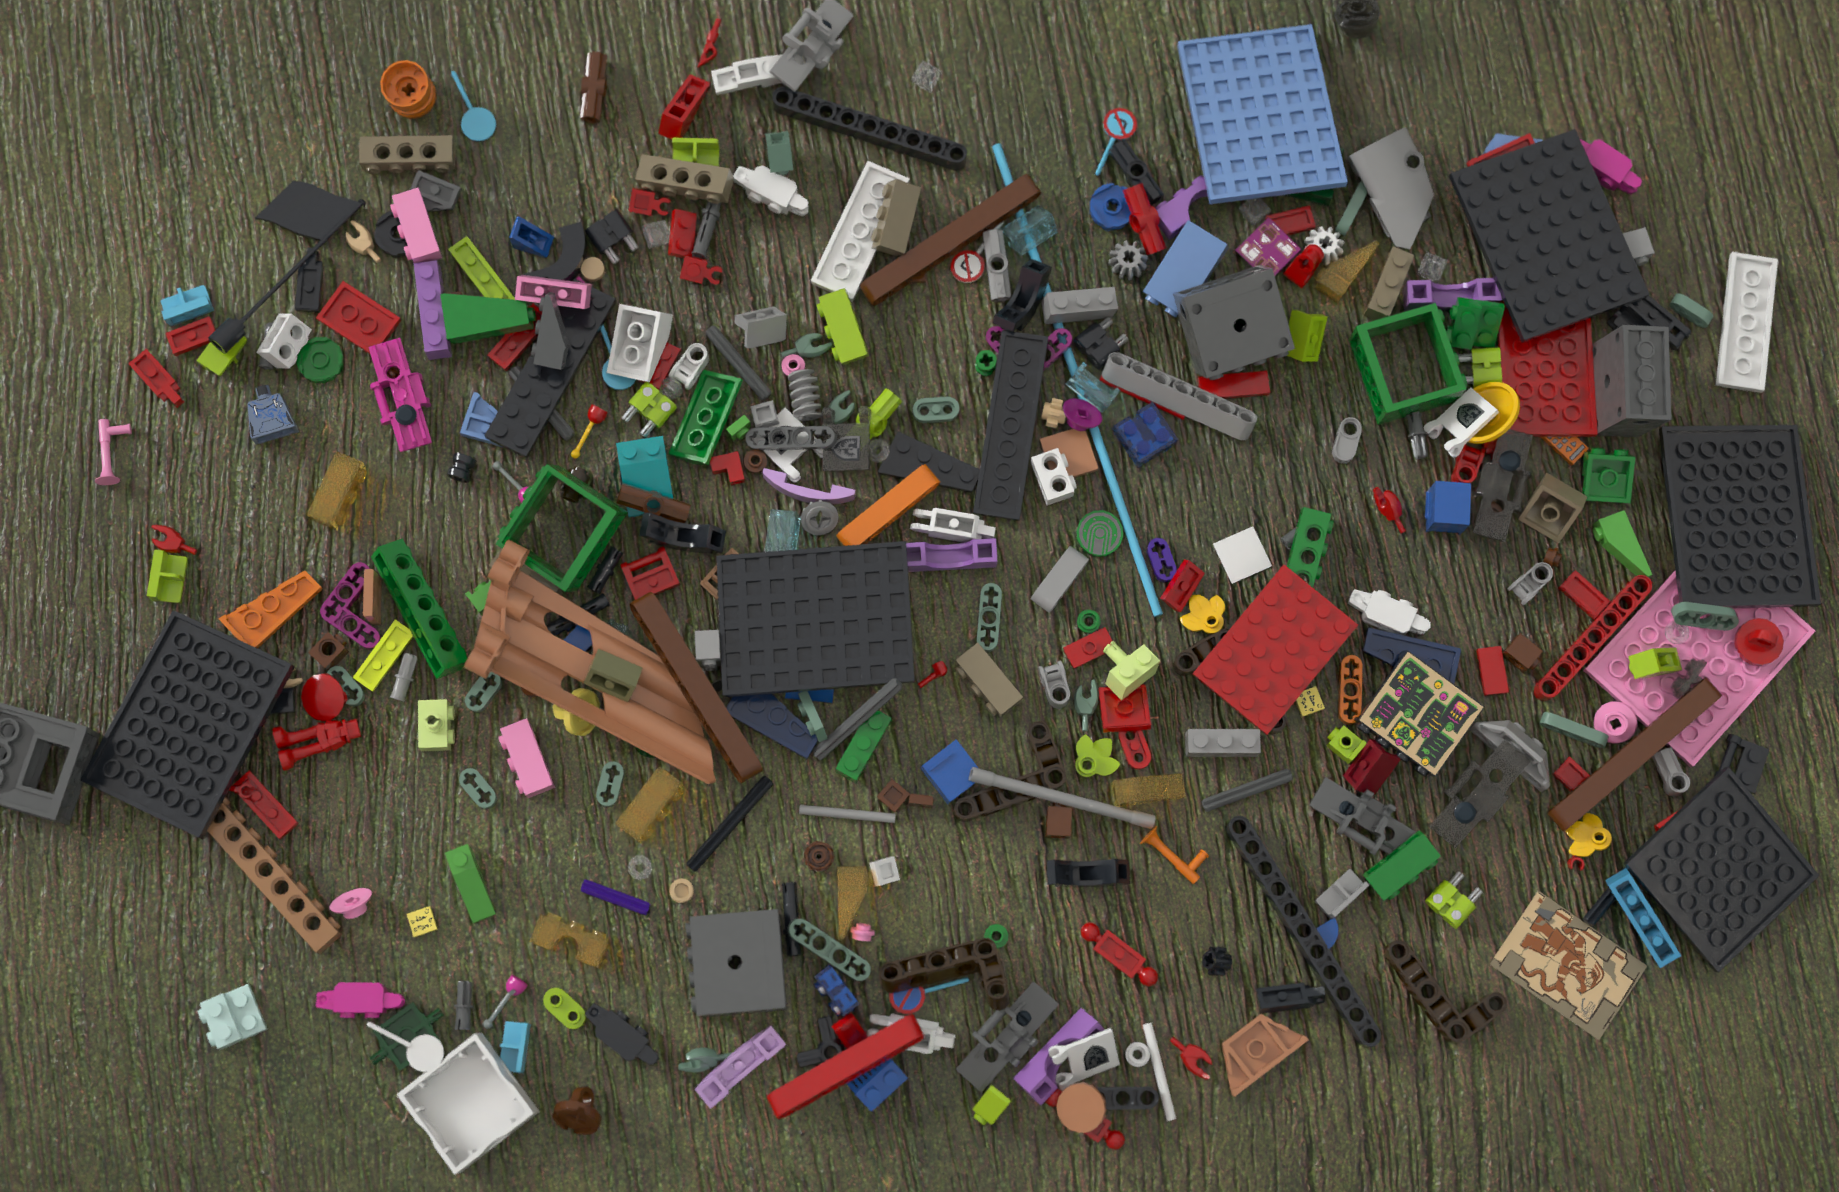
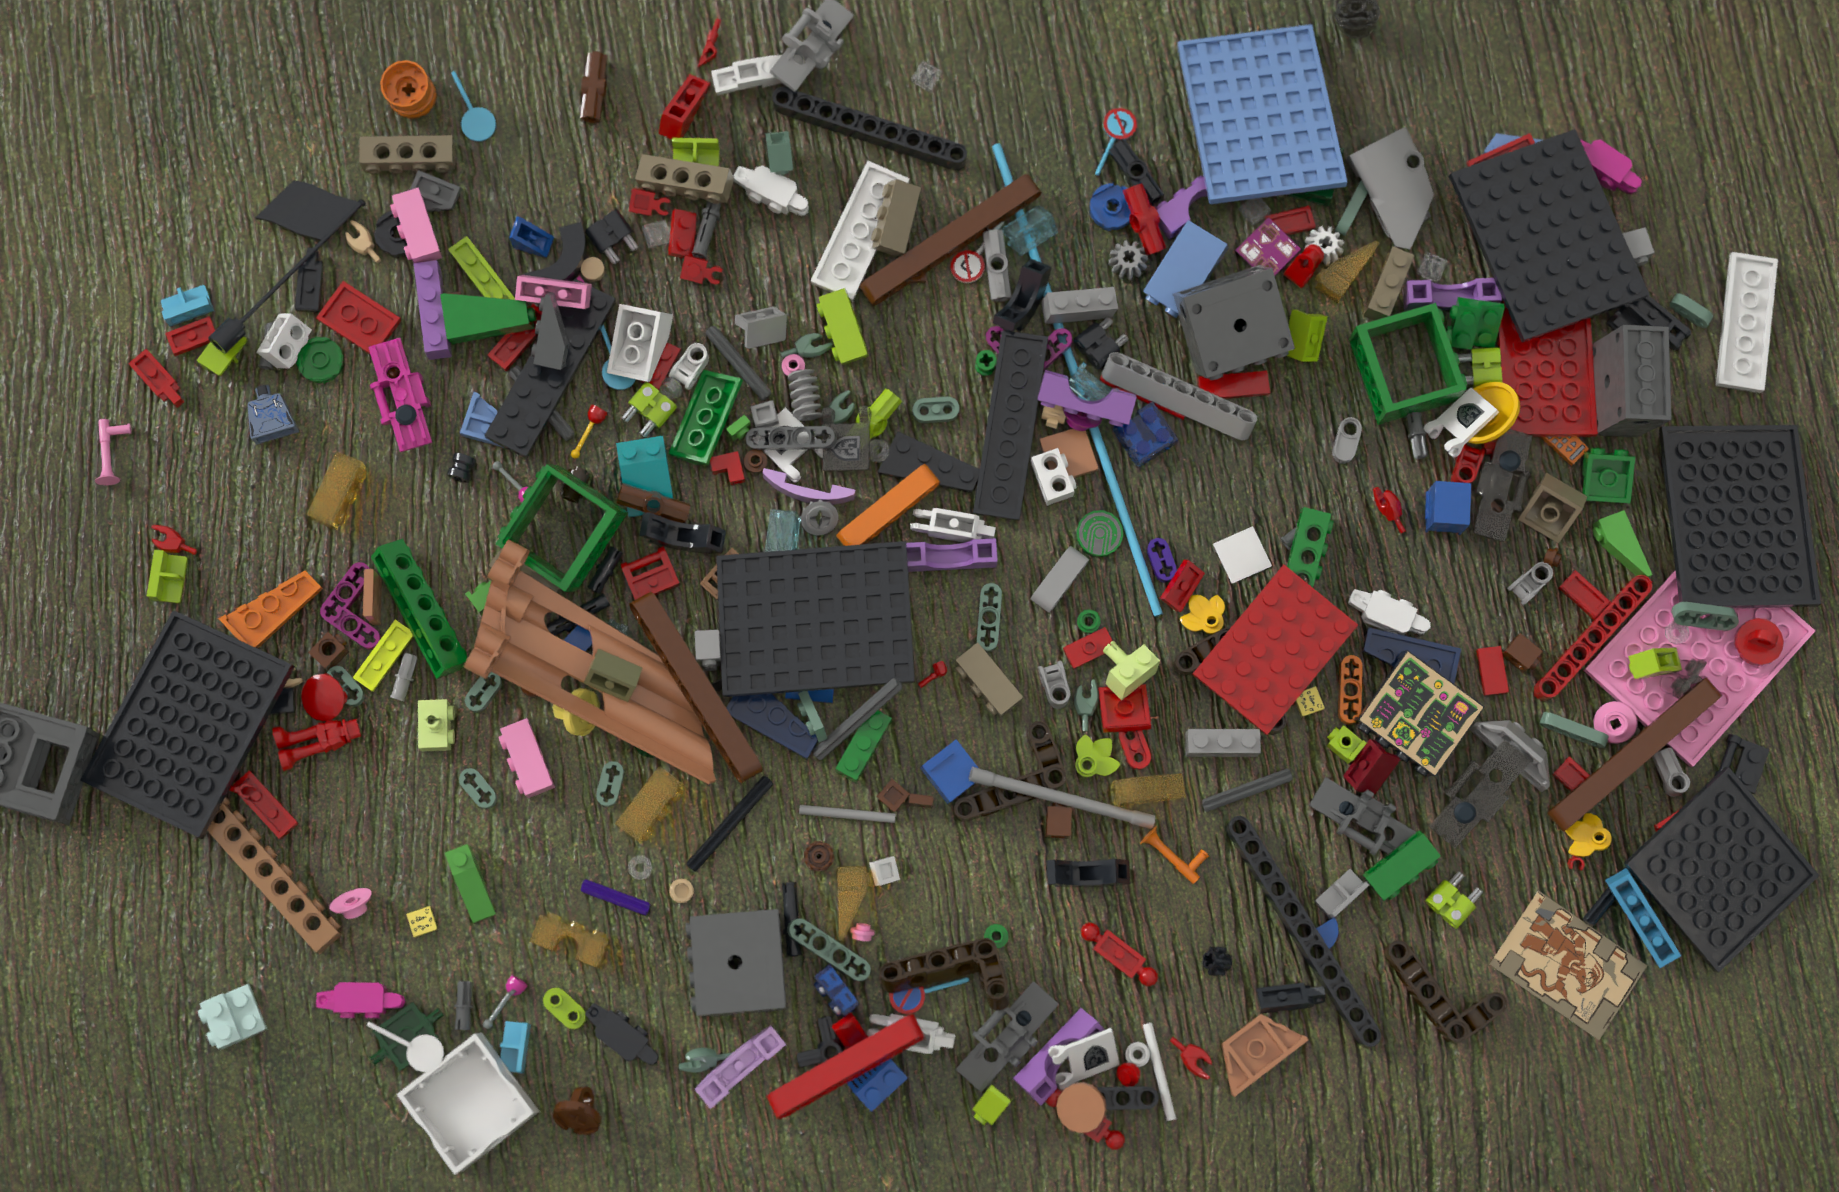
(1115, 406): none -> medium lavender arch
(1128, 1074): none -> red plate

